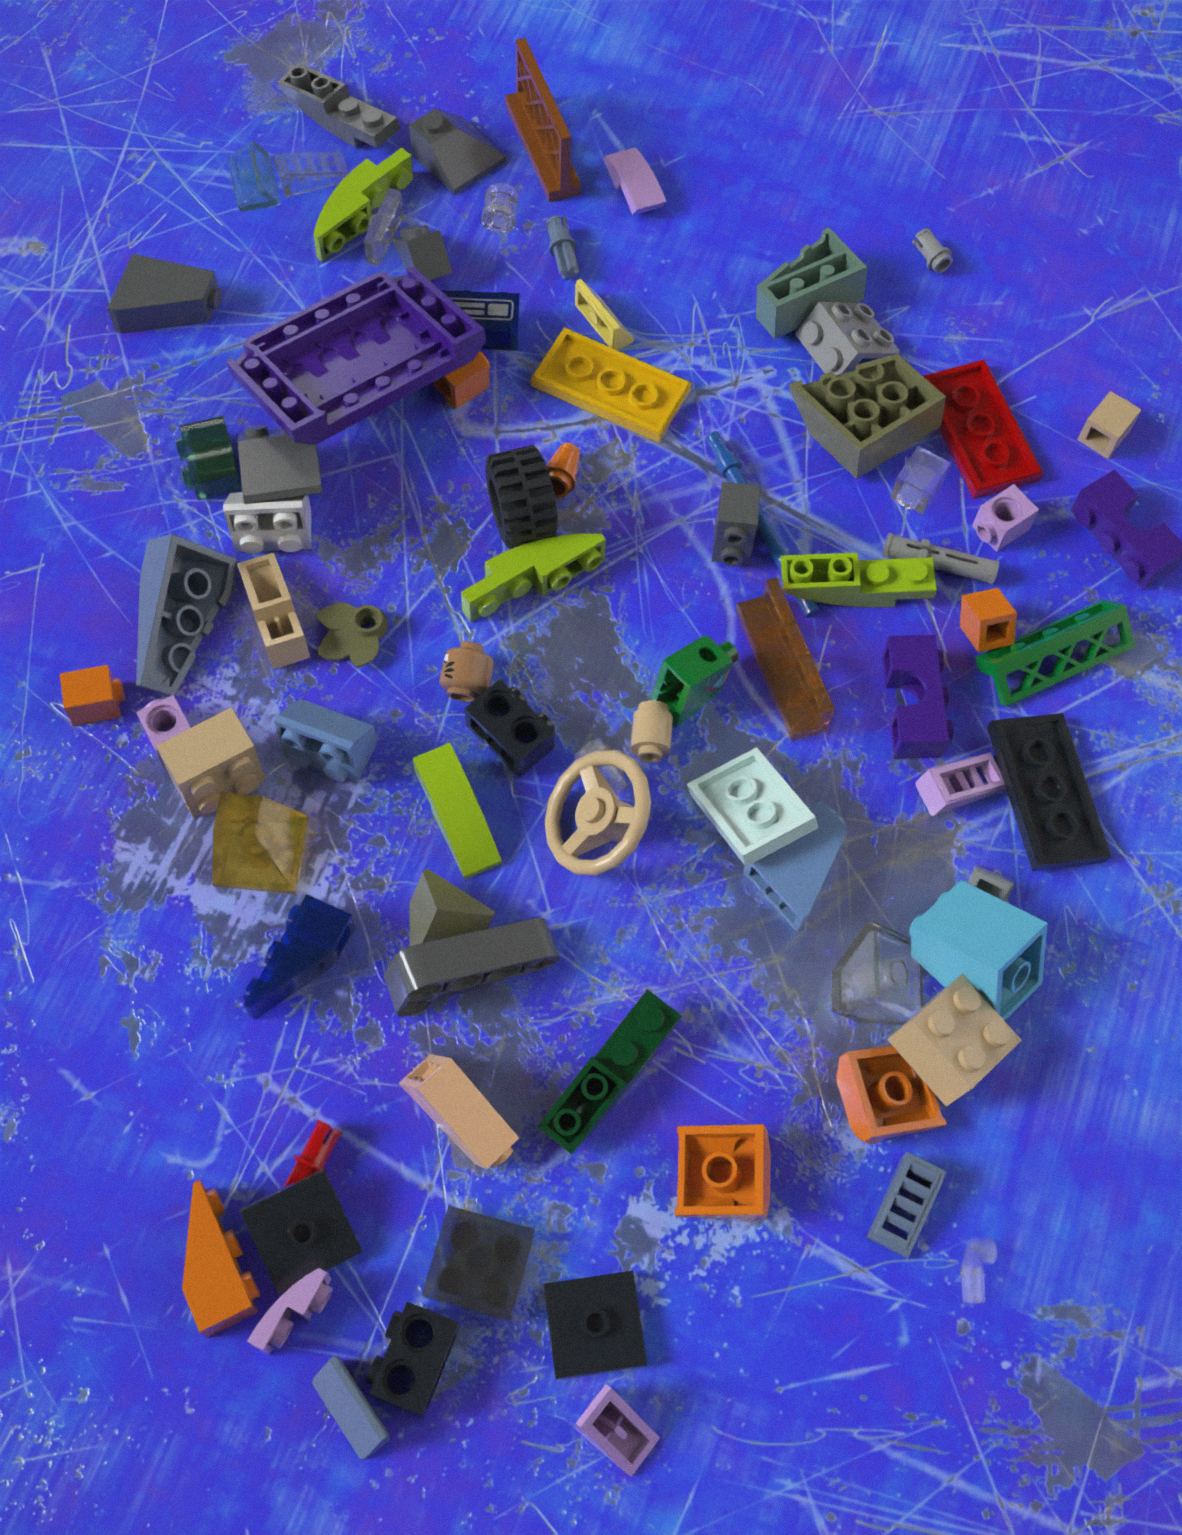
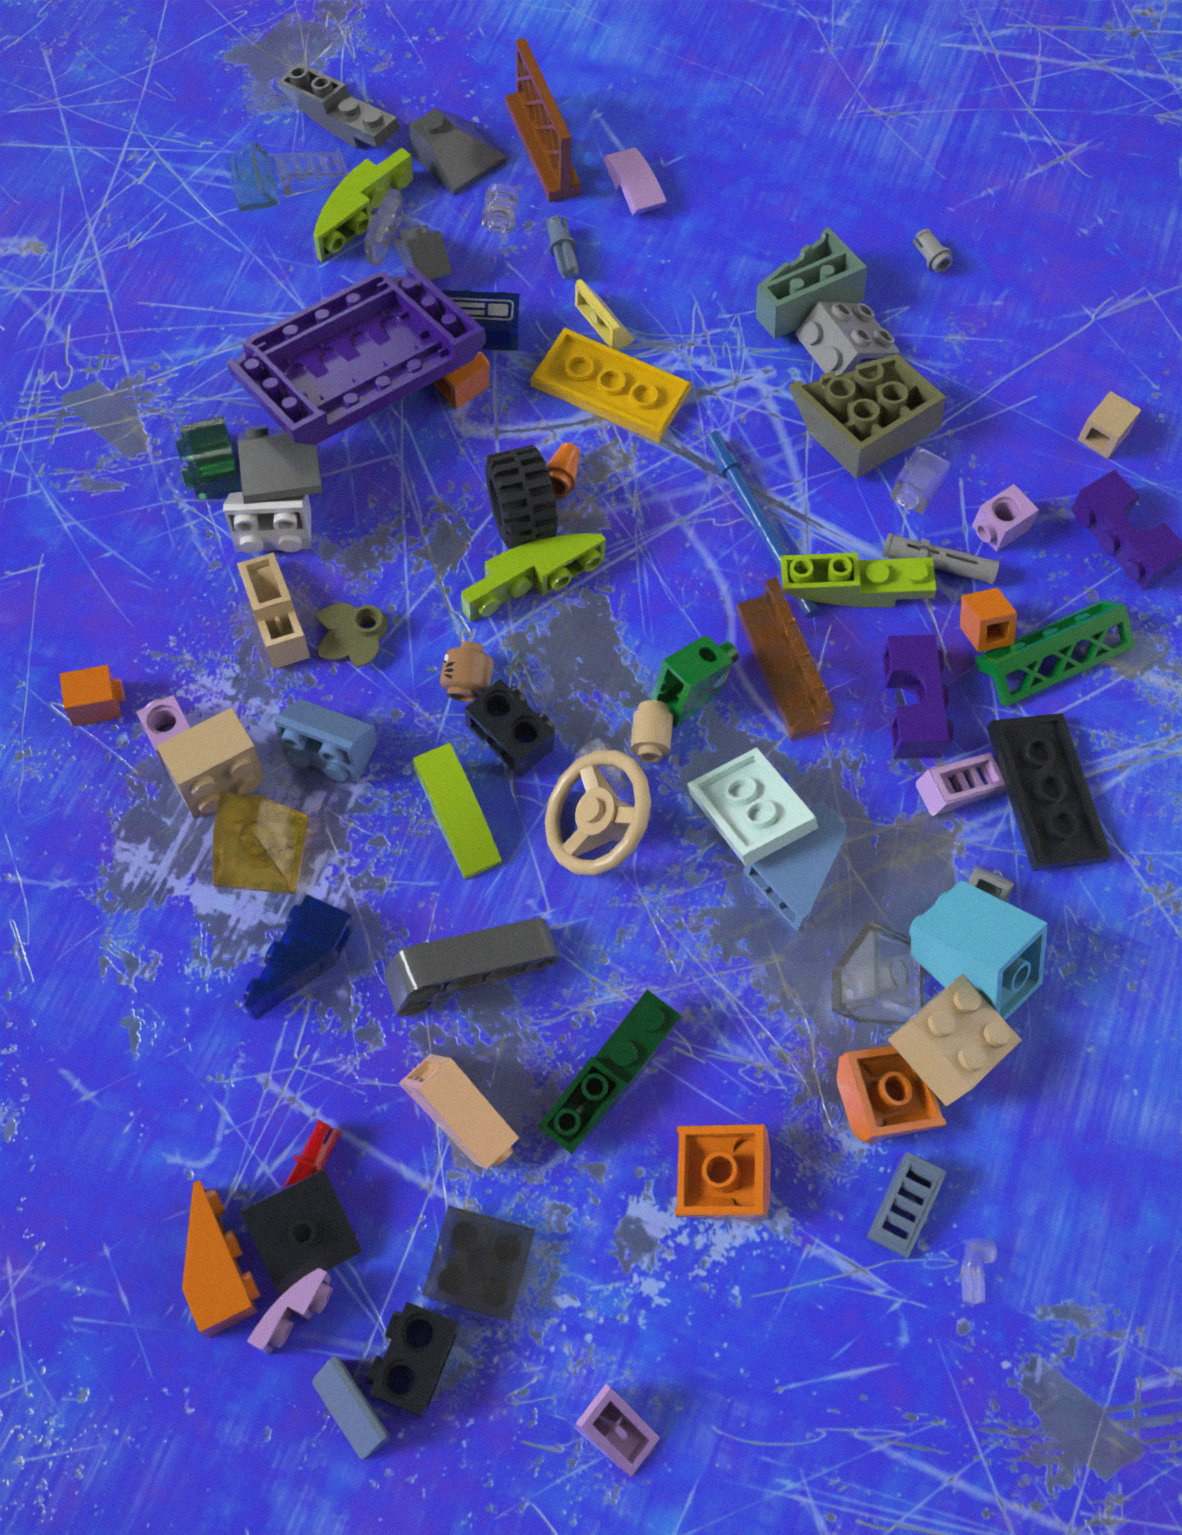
(162, 296): dark grey slope -> none
(177, 603): sand blue wedge -> none
(443, 911): olive slope -> none
(594, 1325): black plate -> none
(736, 523): dark grey brick -> none
(983, 431): red tile -> none

